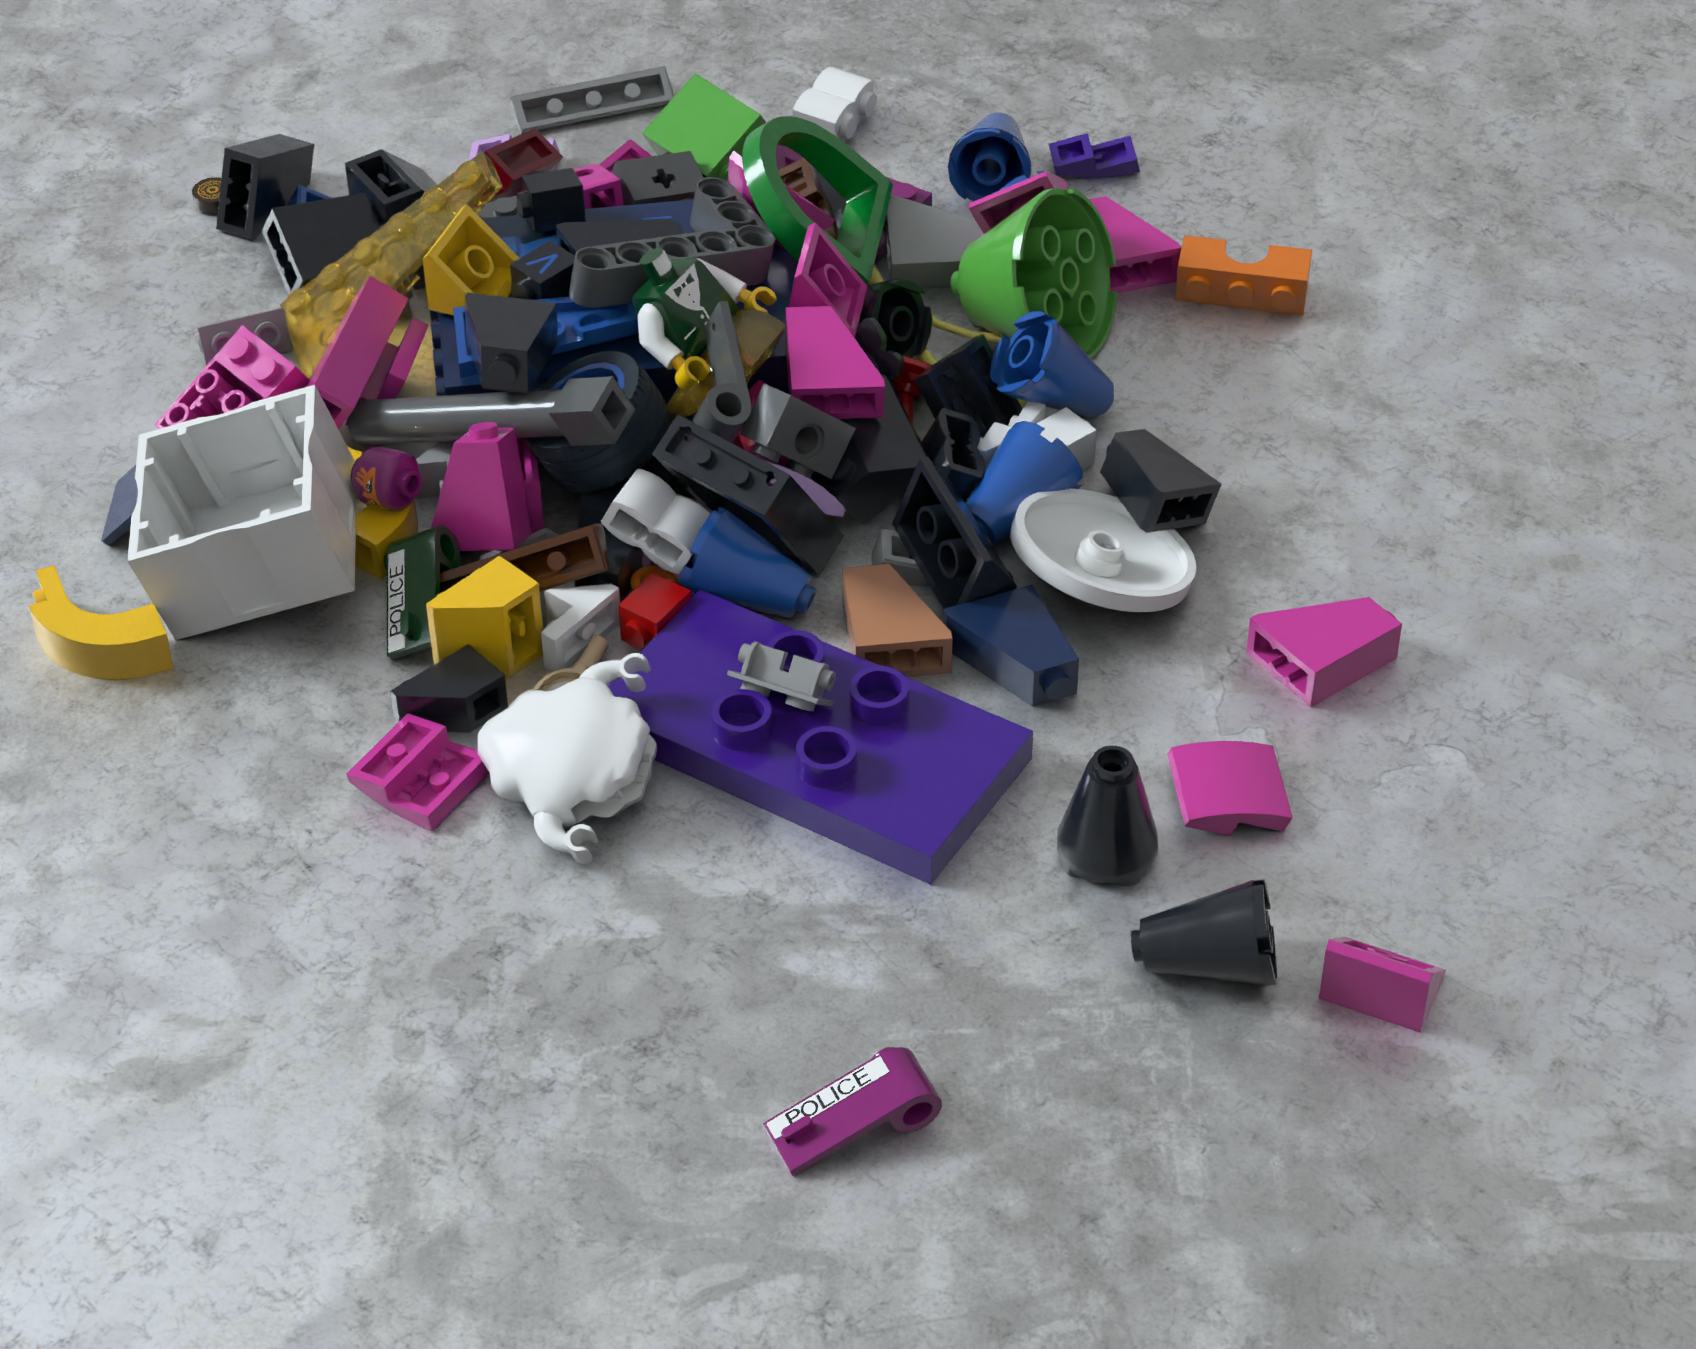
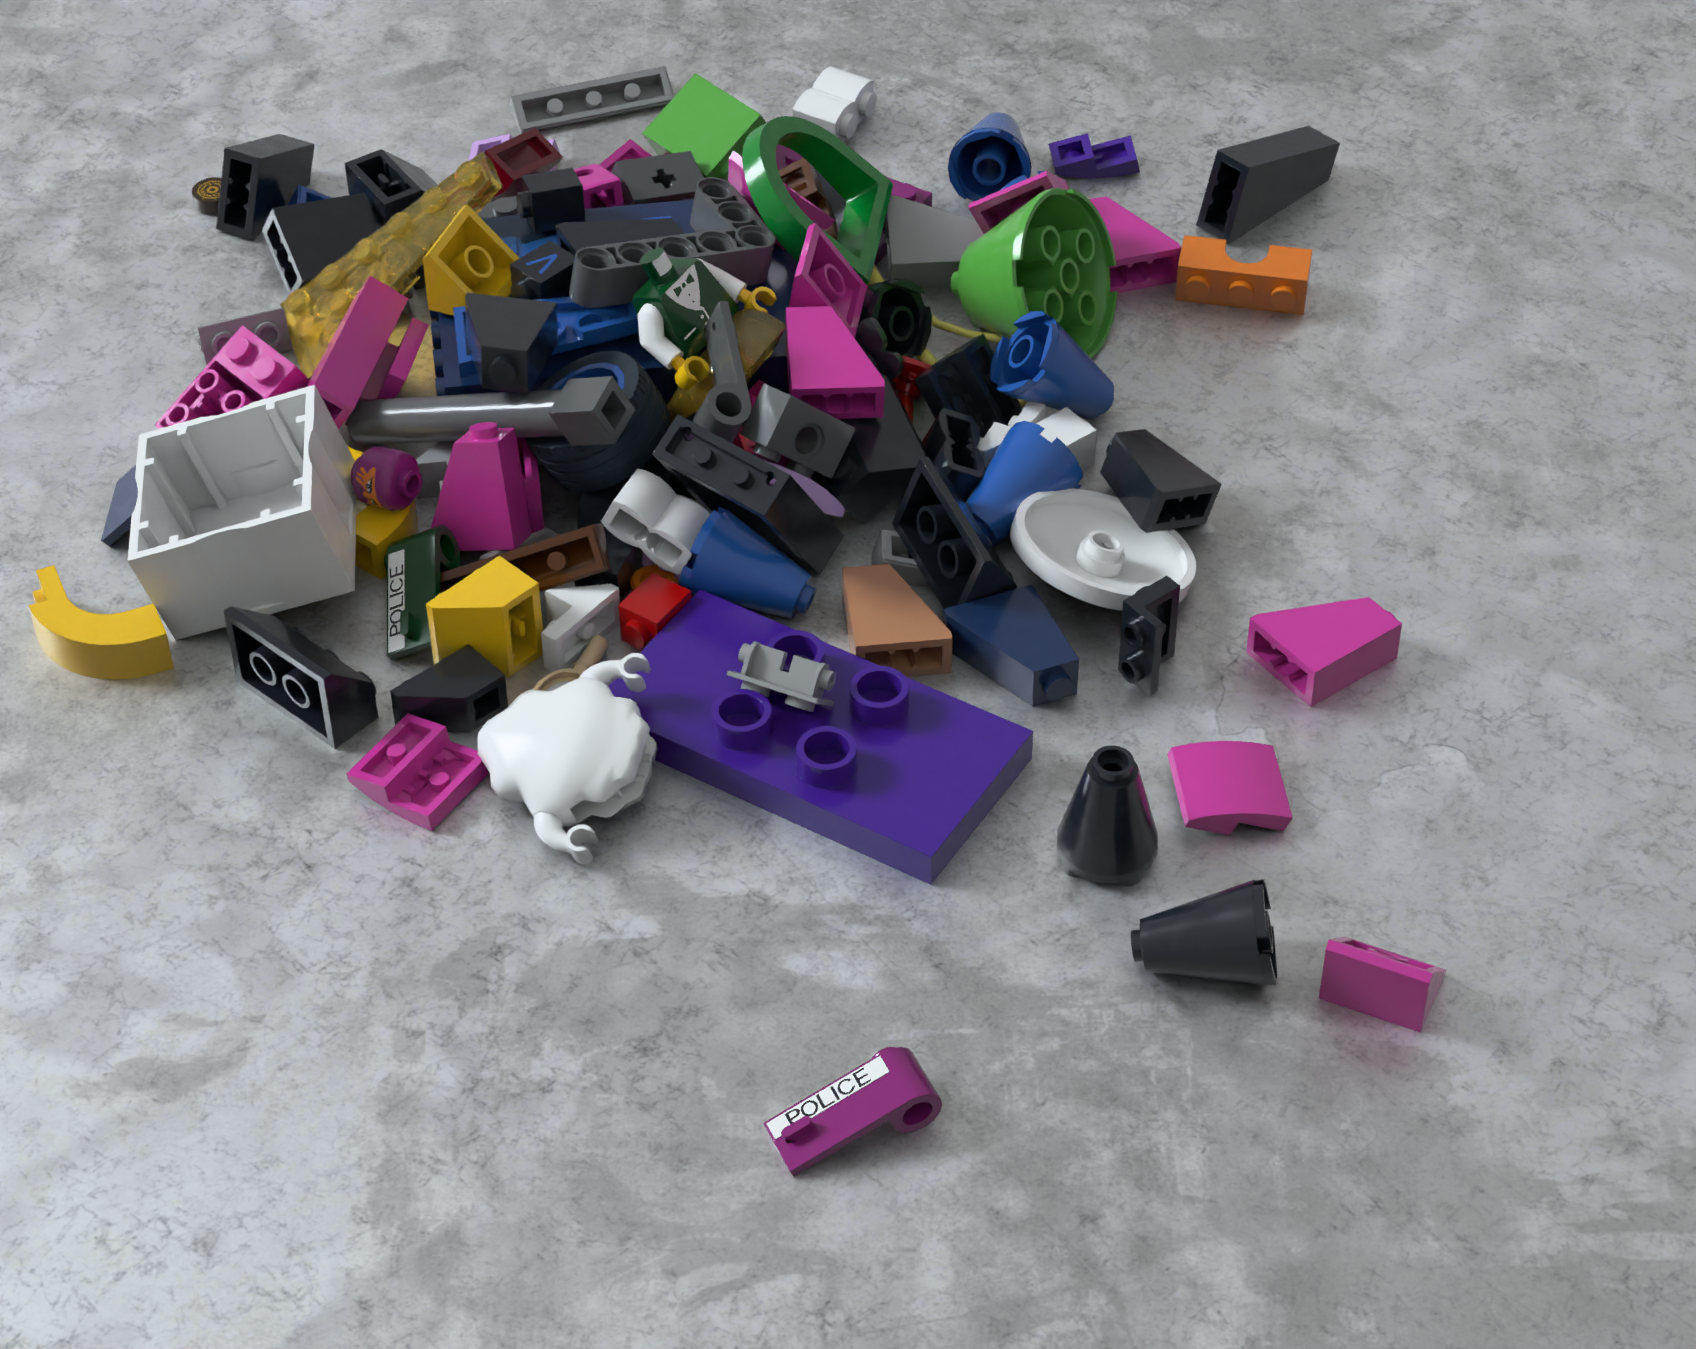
(299, 676): none -> black slope
(1148, 633): none -> black bracket
(1263, 178): none -> black slope

